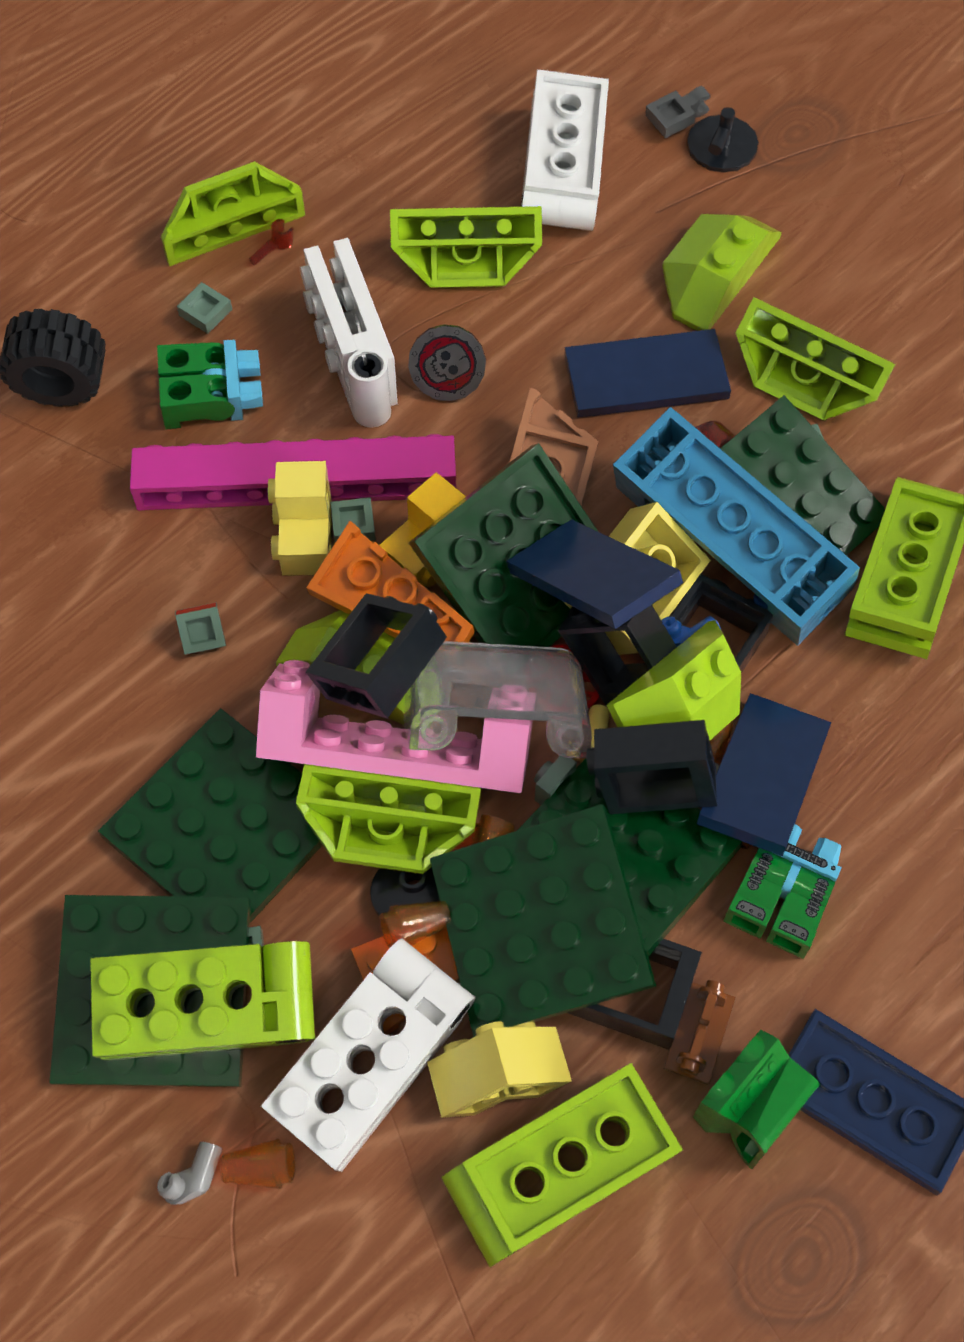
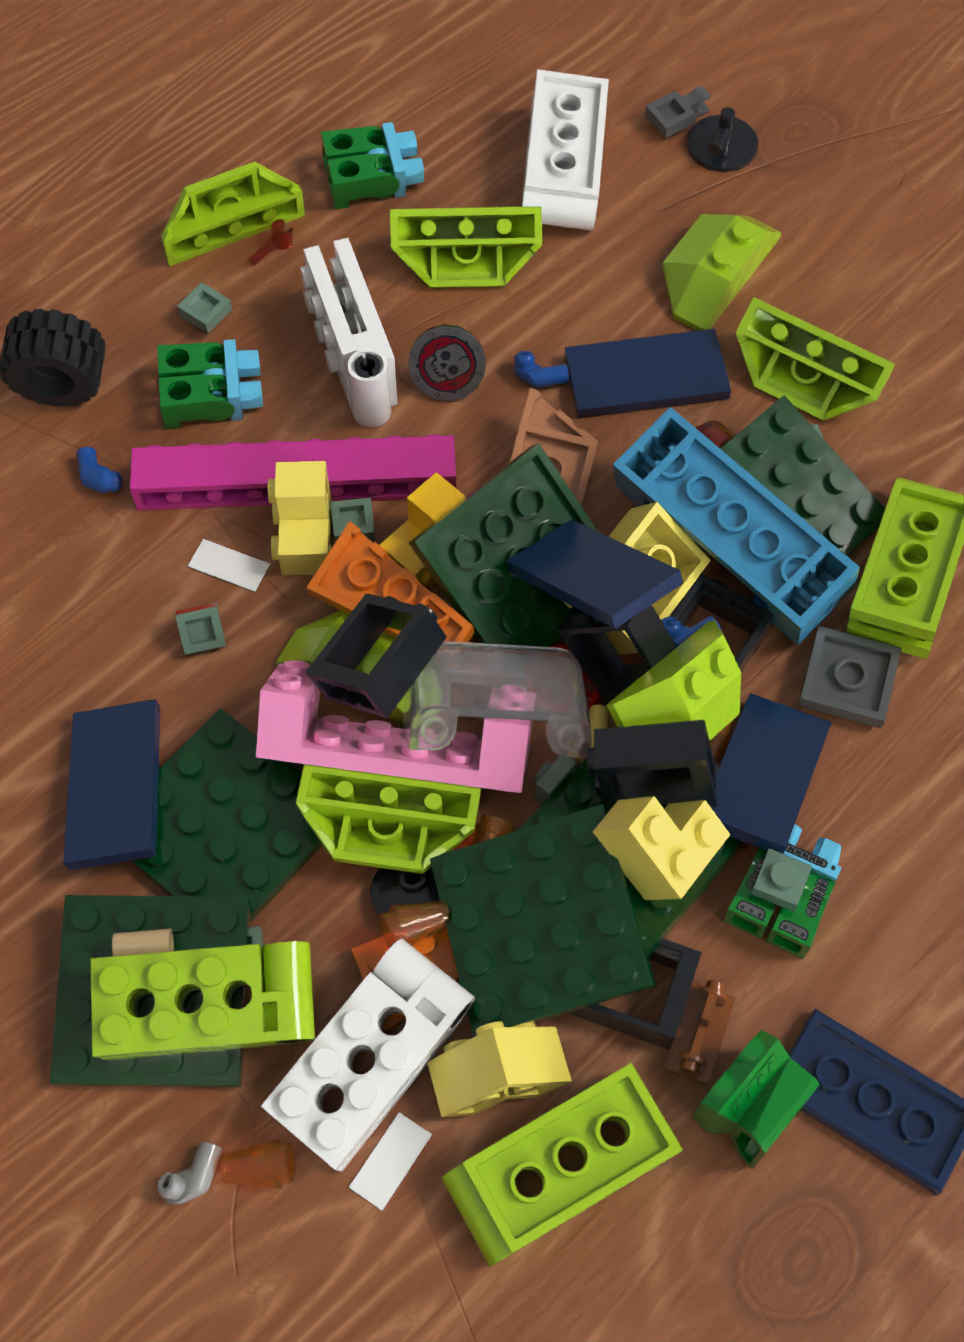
(94, 475): none -> blue arm
(113, 785): none -> dark blue tile
(143, 942): none -> tan piece
(229, 565): none -> white sticker
(370, 163): none -> green hips
(390, 1161): none -> white sticker
(537, 375): none -> blue arm
(661, 847): none -> light yellow brick
(781, 880): none -> sand green plate
(850, 677): none -> dark grey plate

